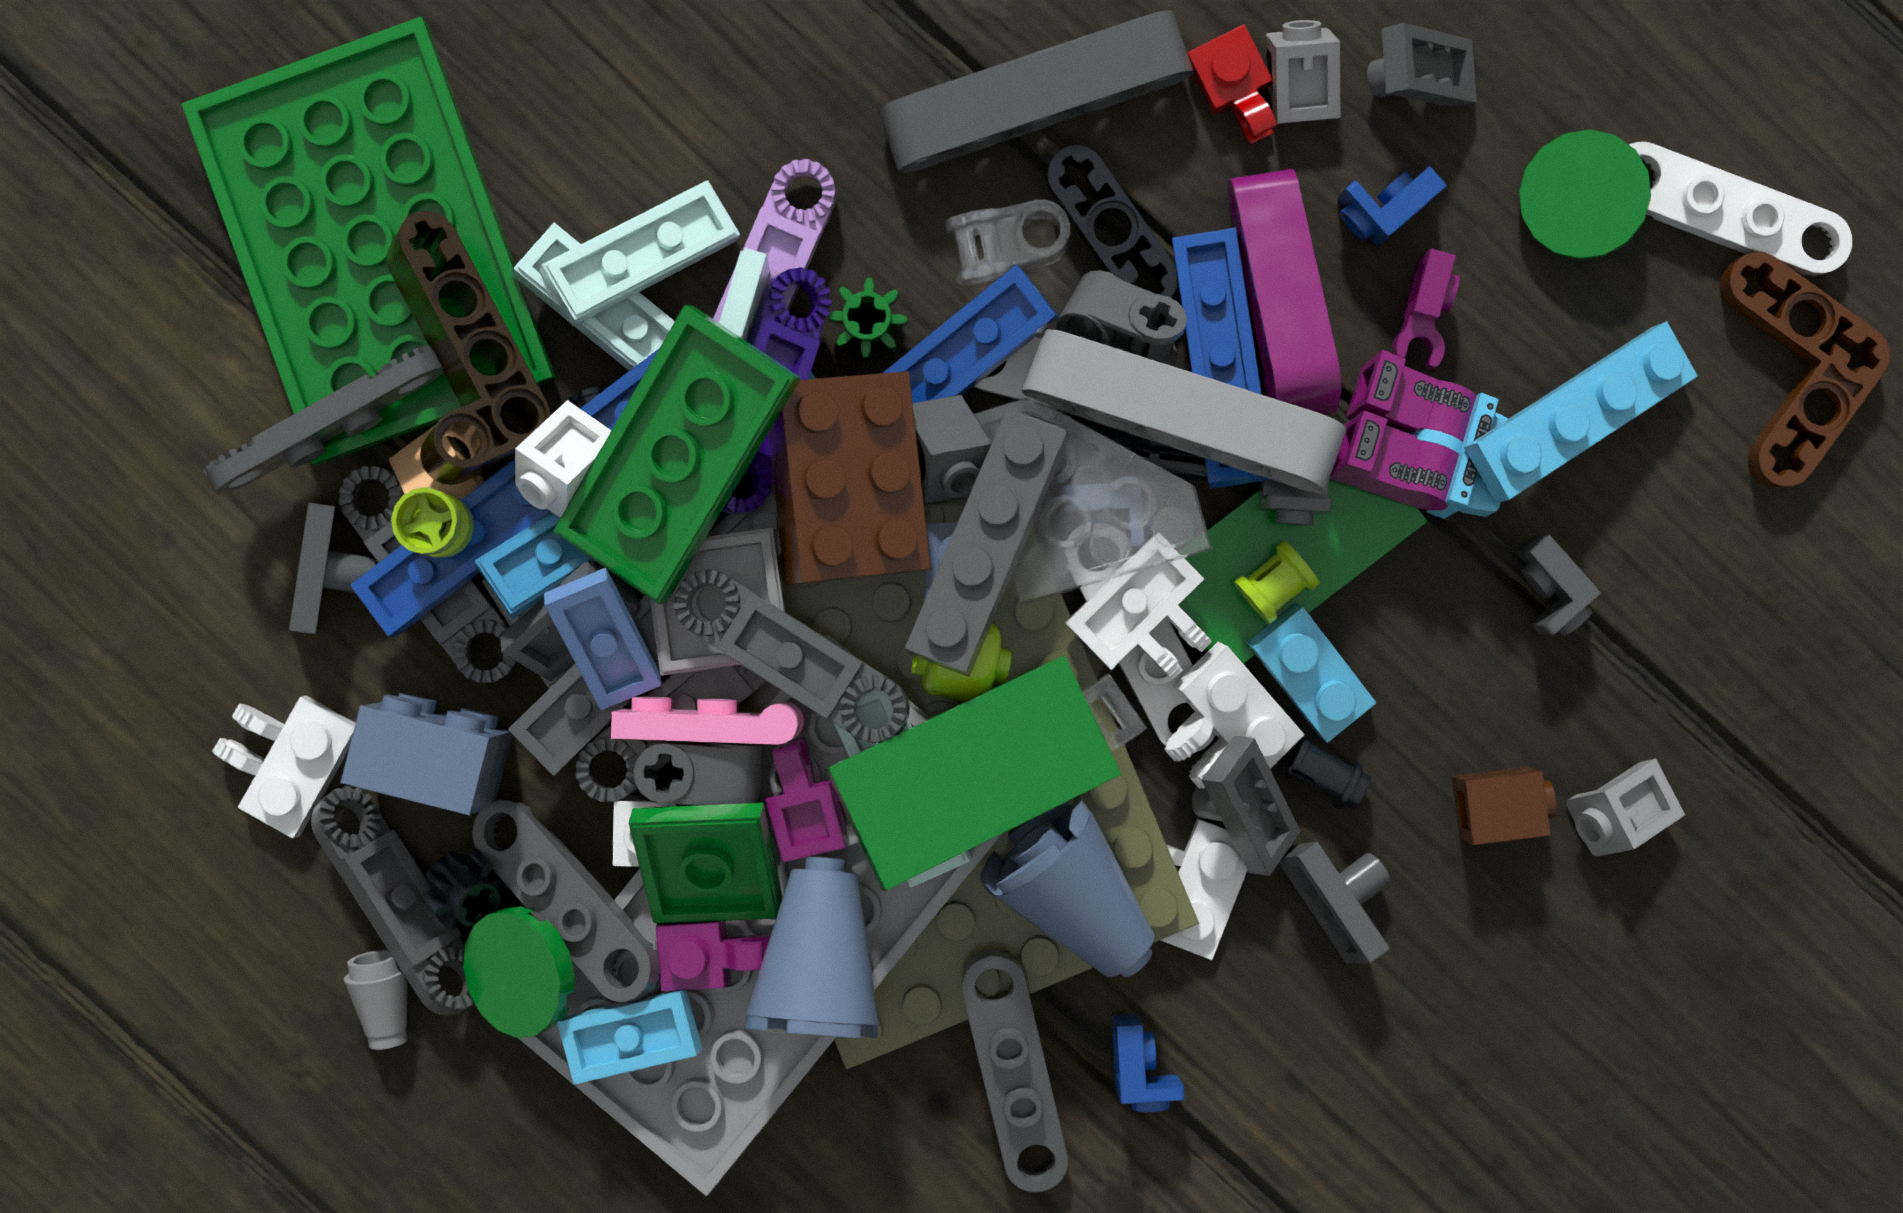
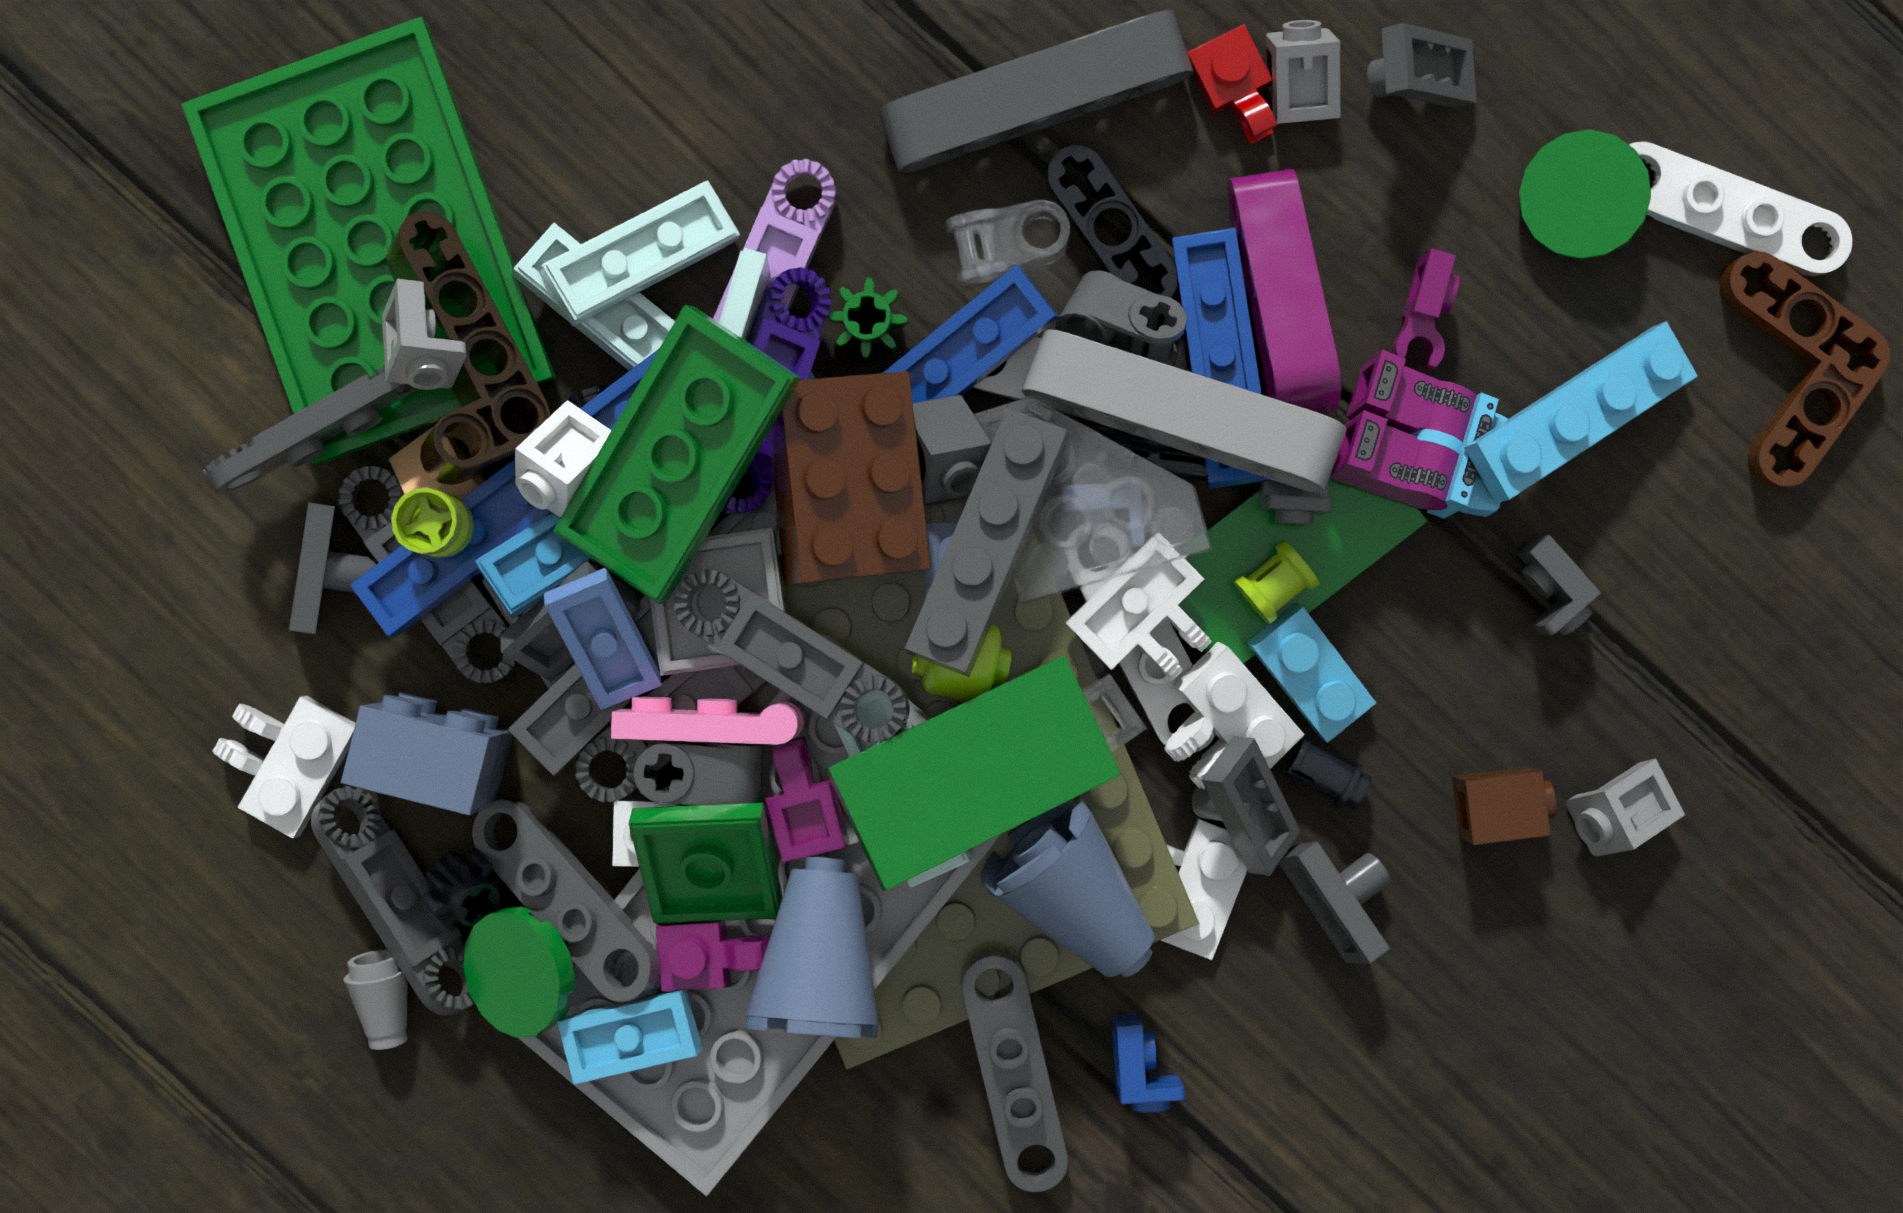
(409, 343): none -> light grey bracket
(1400, 201): blue bracket -> none

